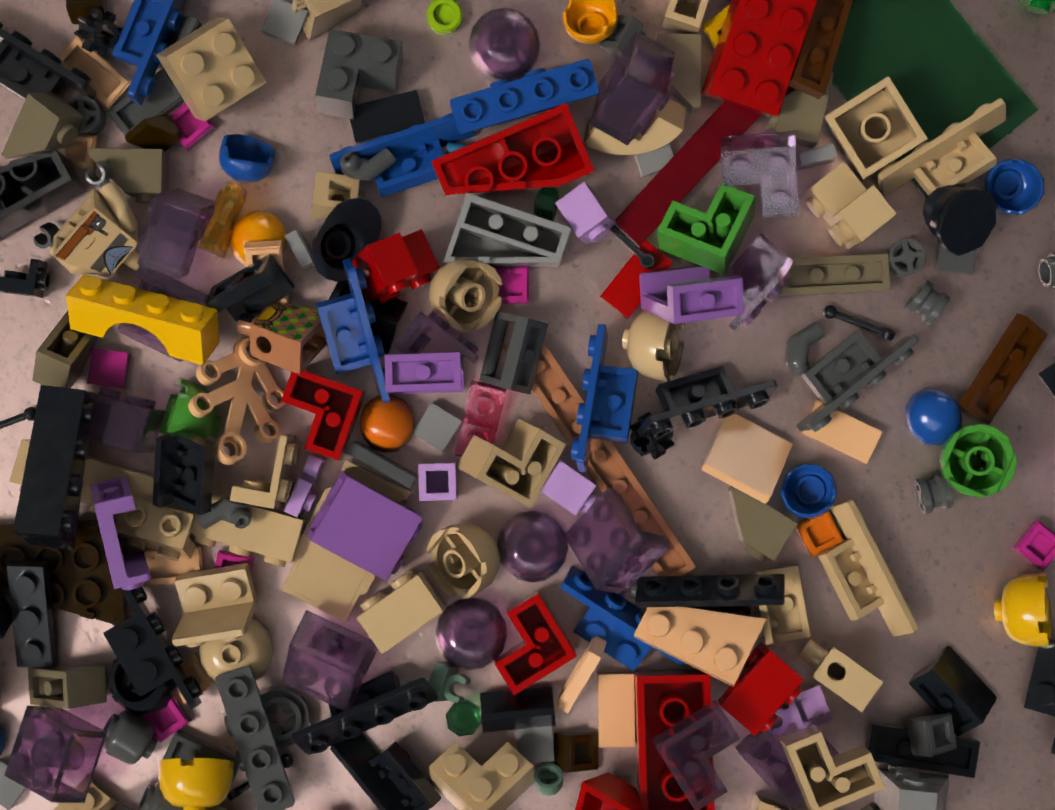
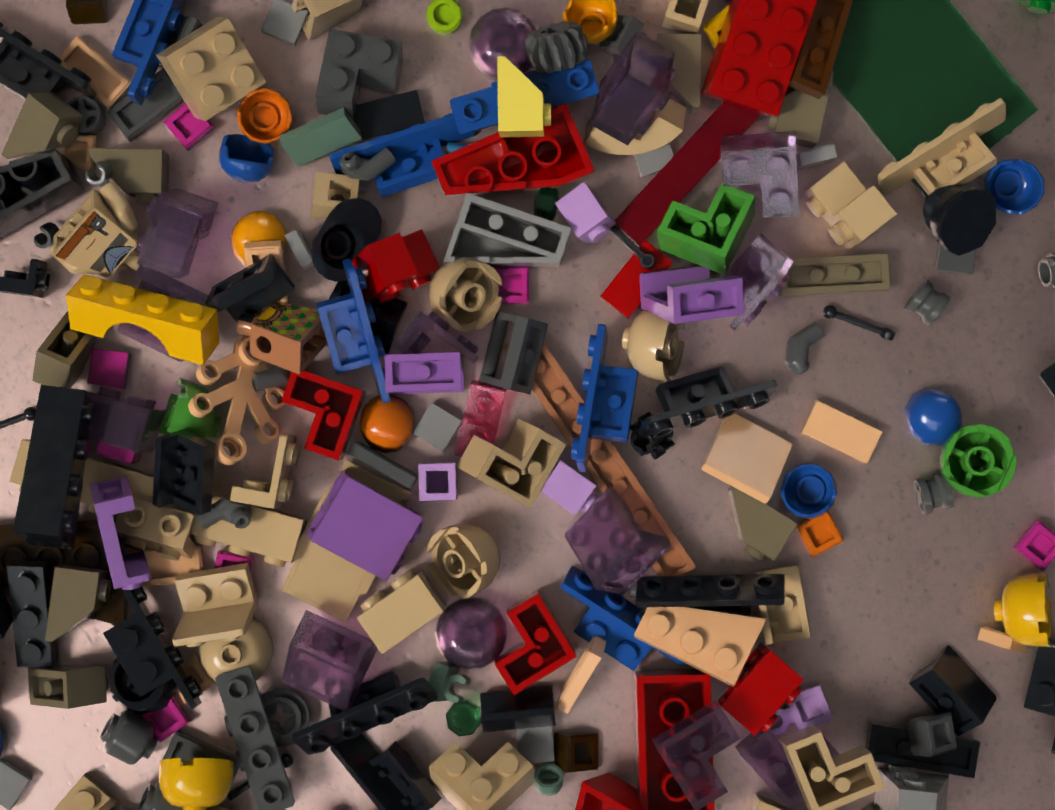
(55, 754): clear purple brick -> none
(75, 597): none -> dark tan slope
(98, 31): black gear -> none
(118, 453): none -> dark pink tile
(155, 133): dark brown slope -> none
(226, 213): clear yellow wing -> none
(264, 115): none -> orange hair
(271, 378): none -> dark grey arm
(303, 496): lavender plate -> none
(320, 137): none -> sand green tile
(519, 103): none -> light yellow slope
(532, 546): clear purple cylinder -> none
(556, 47): none -> dark grey gear
(616, 710): light nougat tile -> none
(845, 371): dark grey bracket -> none
(855, 685): tan torso -> none
(862, 574): tan bracket -> none
(875, 128): tan brick -> none
(912, 255): dark grey wheel -> none
(1000, 639): none -> light nougat tile
(1003, 369): reddish brown plate -> none

